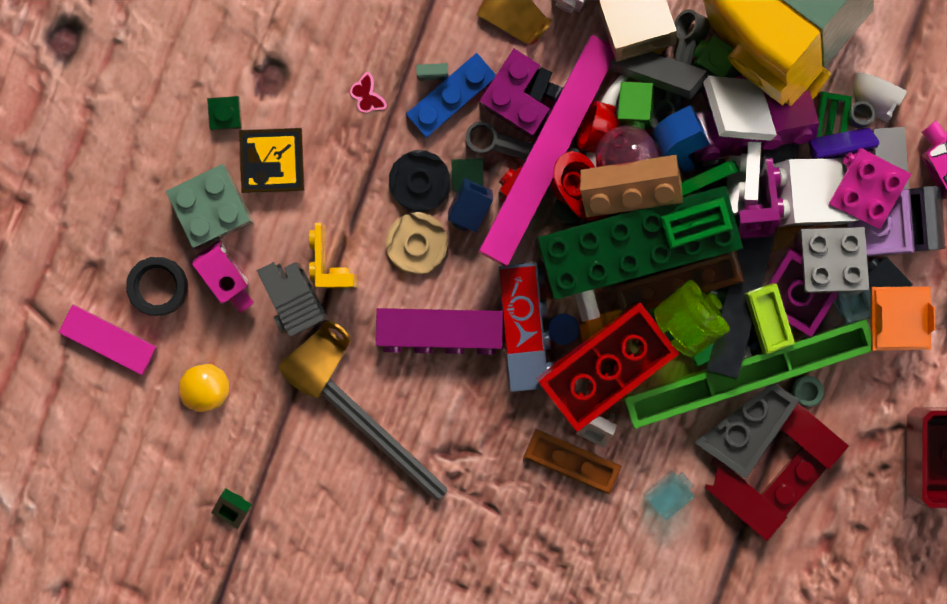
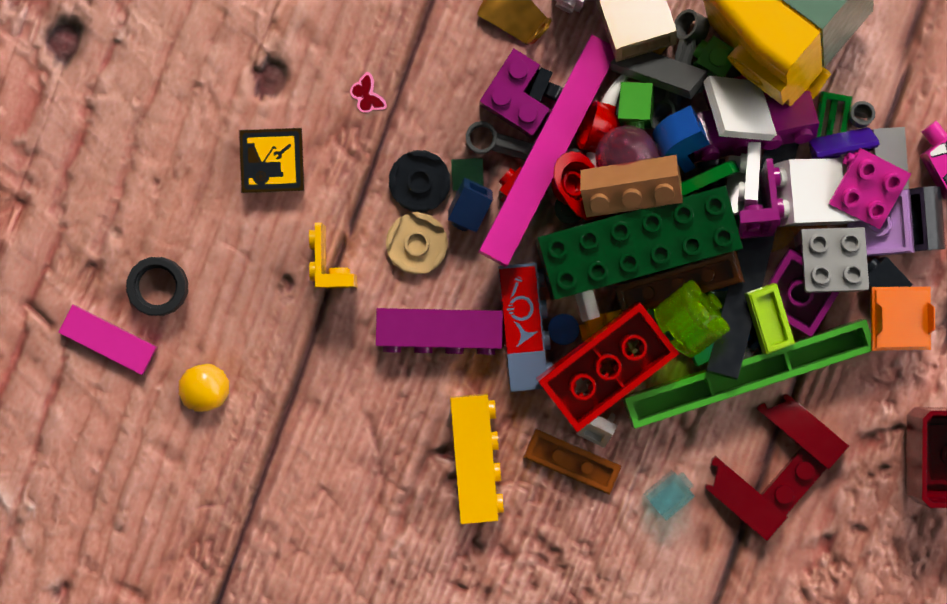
(209, 206): sand green brick -> none
(218, 263): dark pink torso -> none
(224, 113): dark green plate -> none
(231, 508): dark green plate -> none
(292, 298): dark grey piece -> none
(315, 359): pearl gold piece -> none
(383, 440): dark grey axle -> none
(432, 71): sand green tile -> none
(451, 95): blue plate -> none
(474, 458): none -> yellow brick
(669, 231): green tile -> none
(750, 430): dark grey wing -> none
(807, 390): sand green tile -> none
(854, 305): clear light blue brick -> none
(879, 93): white brick -> none

